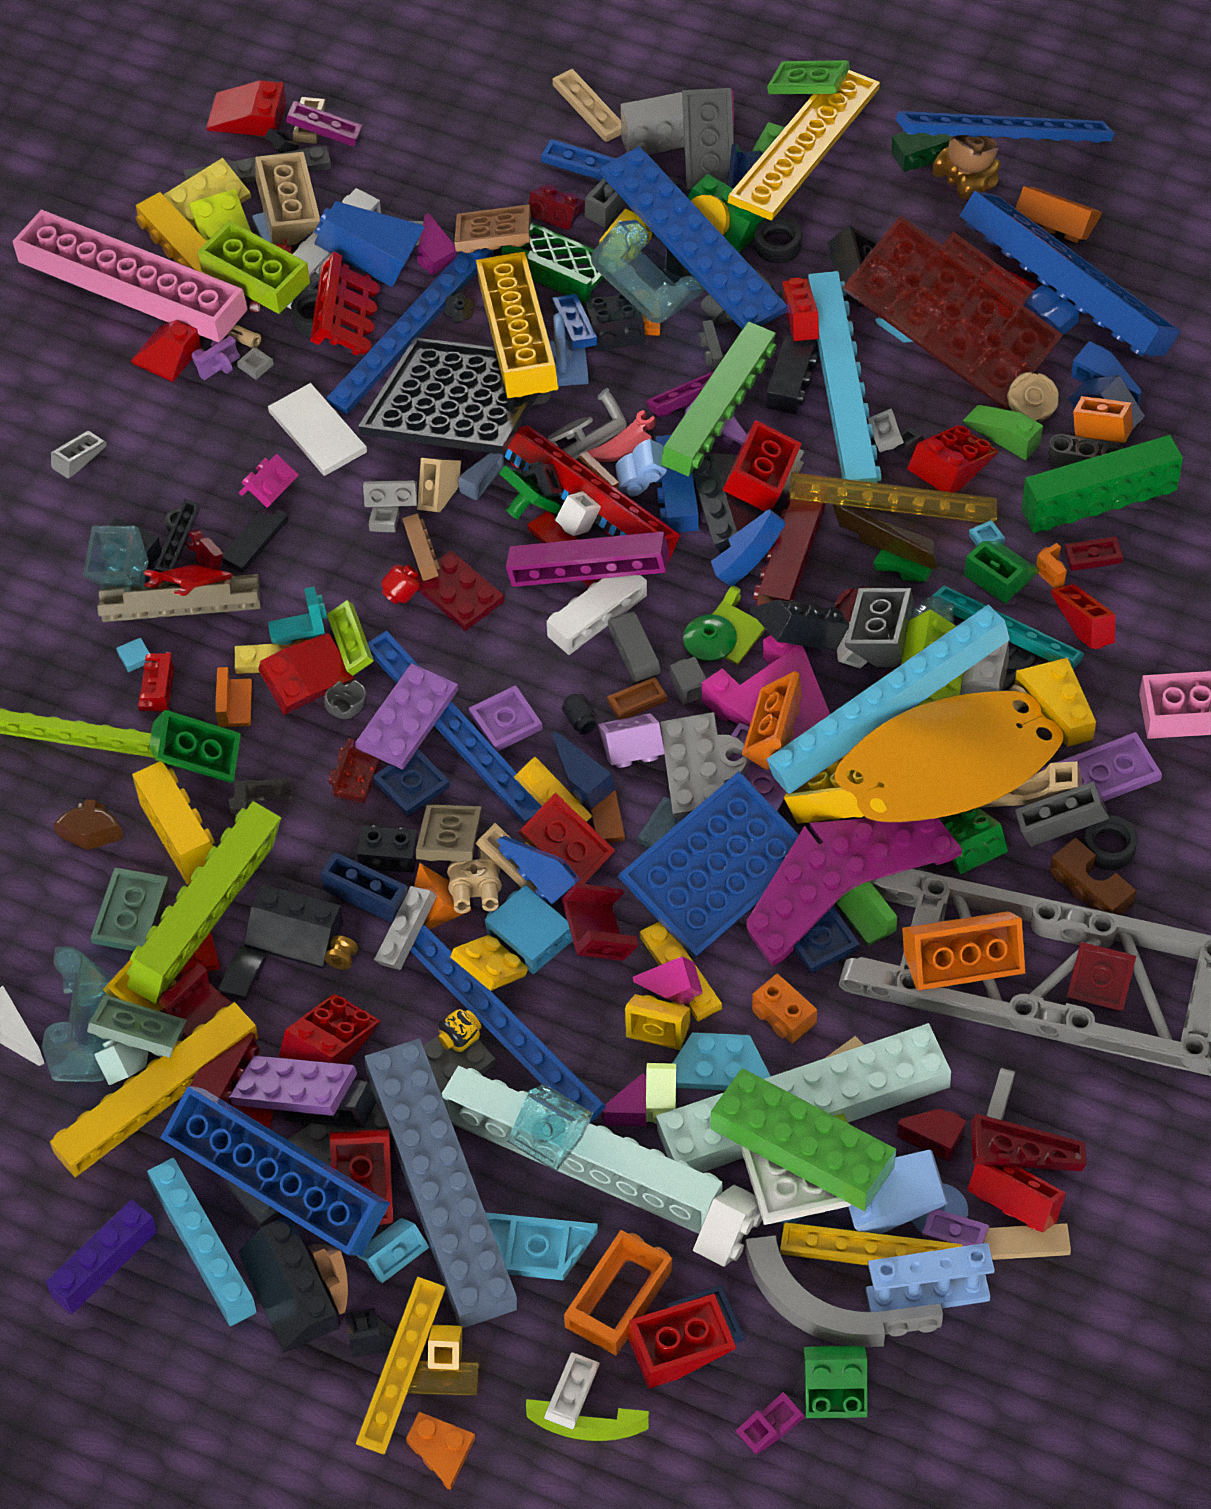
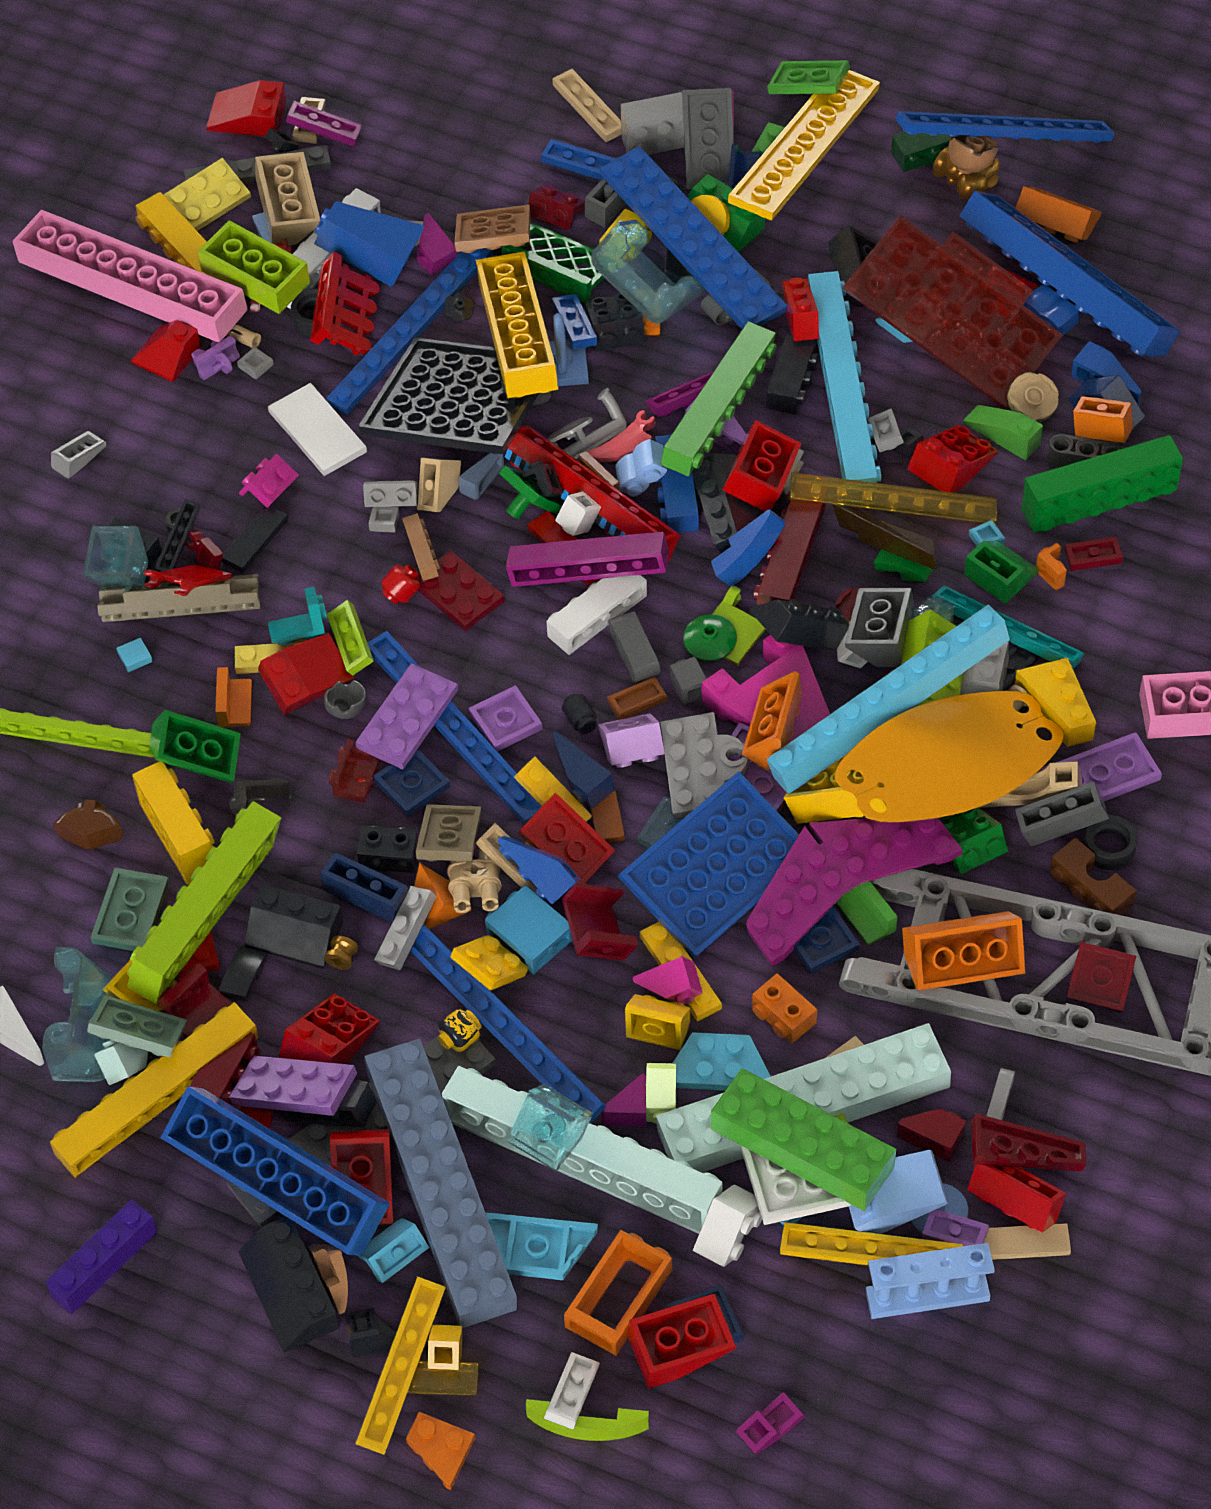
(156, 682): red hinge -> none
(202, 1242): medium azure brick -> none
(215, 211): neon yellow plate -> none
(709, 340): dark grey plate -> none
(773, 253): black tyre -> none
(823, 1319): light grey arch -> none
(835, 1381): green slope -> none
(1087, 617): red slope -> none

